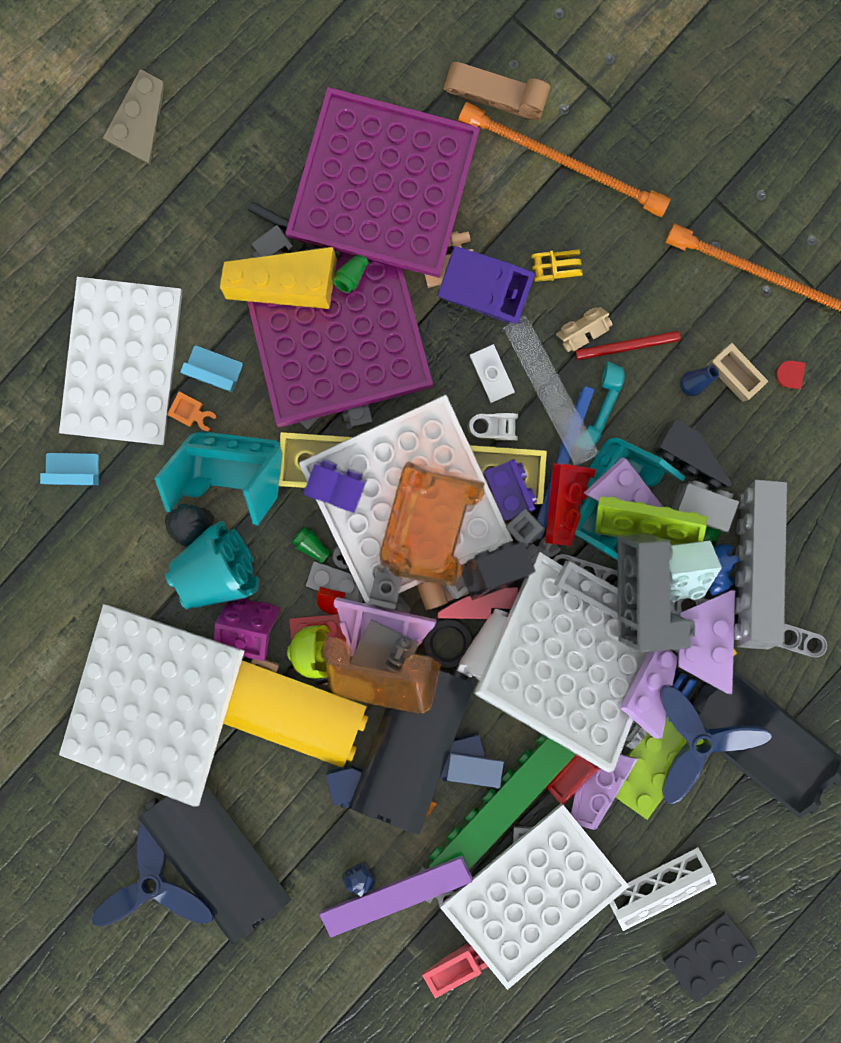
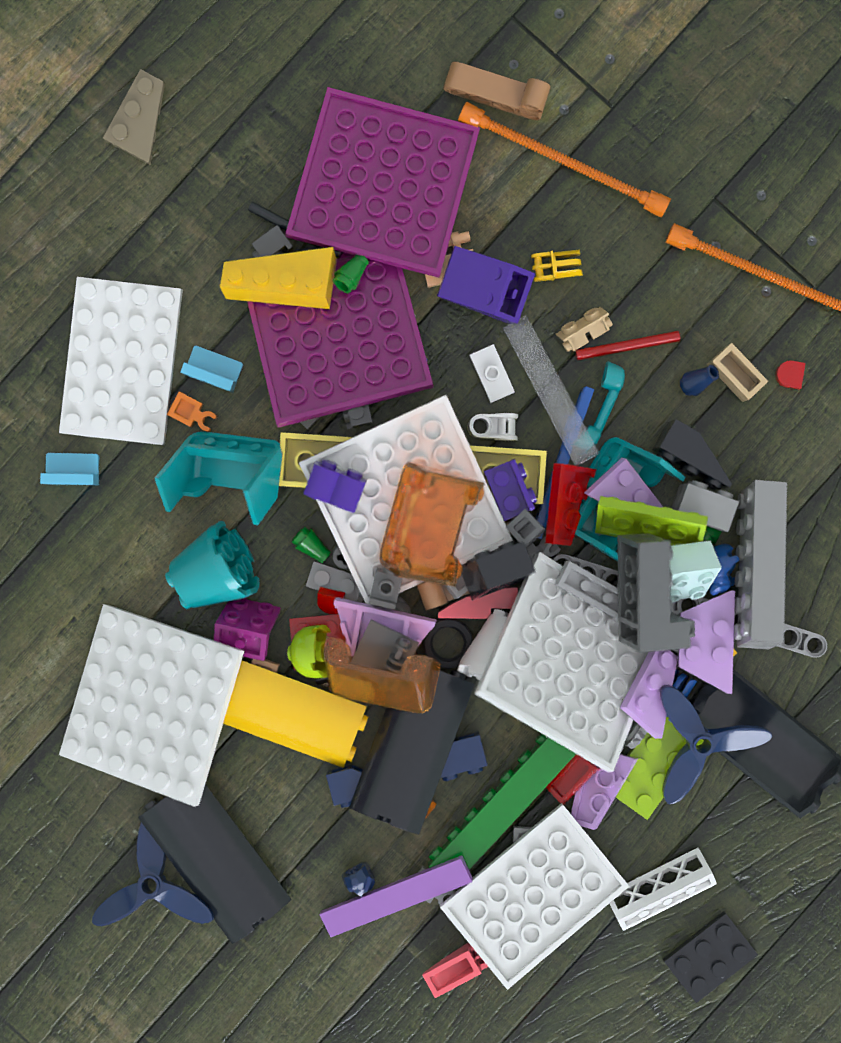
(187, 523): black hair -> none
(475, 770): sand blue tile -> none

